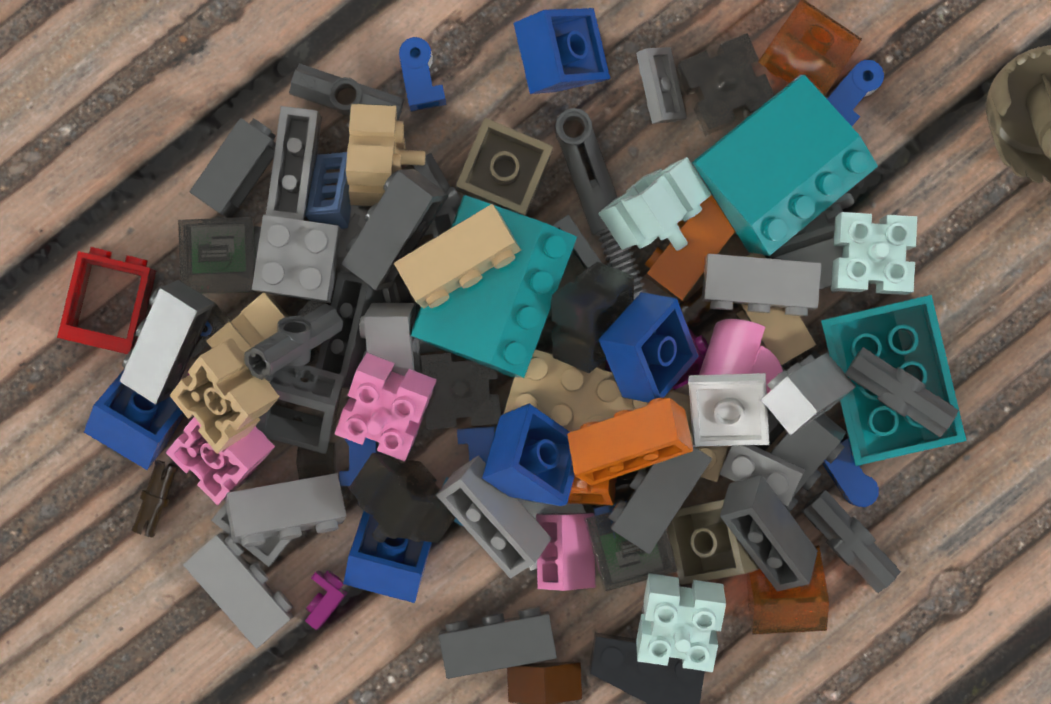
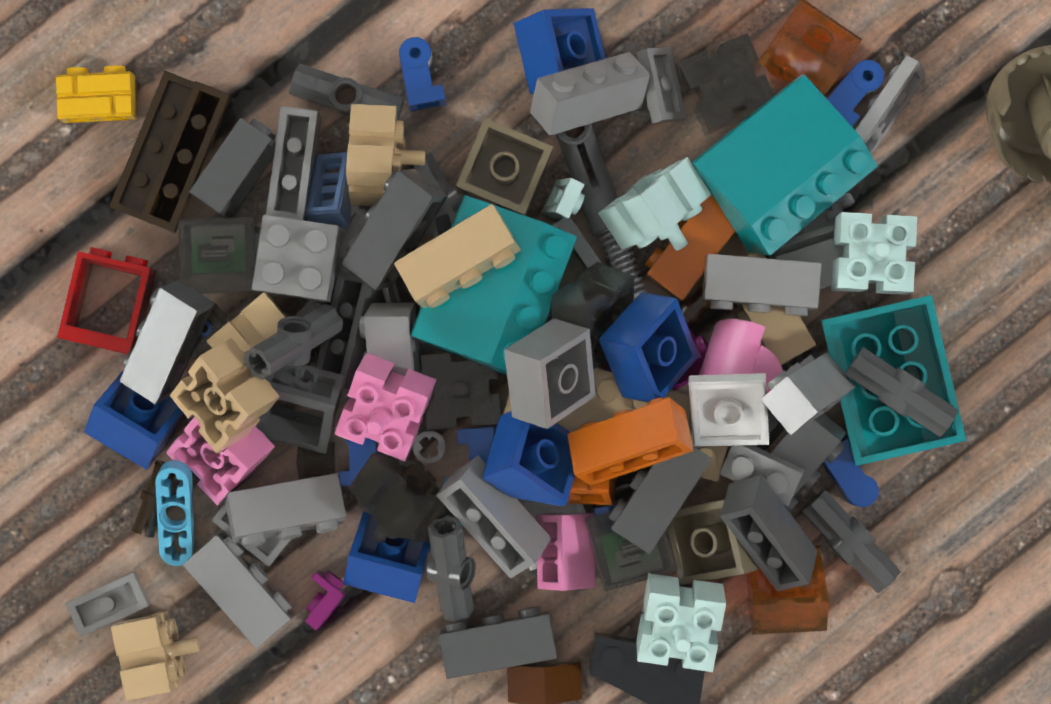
(96, 95): none -> yellow brick
(108, 604): none -> light grey plate
(148, 655): none -> tan brick
(170, 151): none -> dark brown brick
(183, 499): none -> medium azure beam
(441, 447): none -> light grey bush
(451, 568): none -> dark grey piece
(550, 373): none -> light grey brick
(564, 199): none -> light aqua plate
(589, 93): none -> light grey brick
(887, 106): none -> light grey hinge

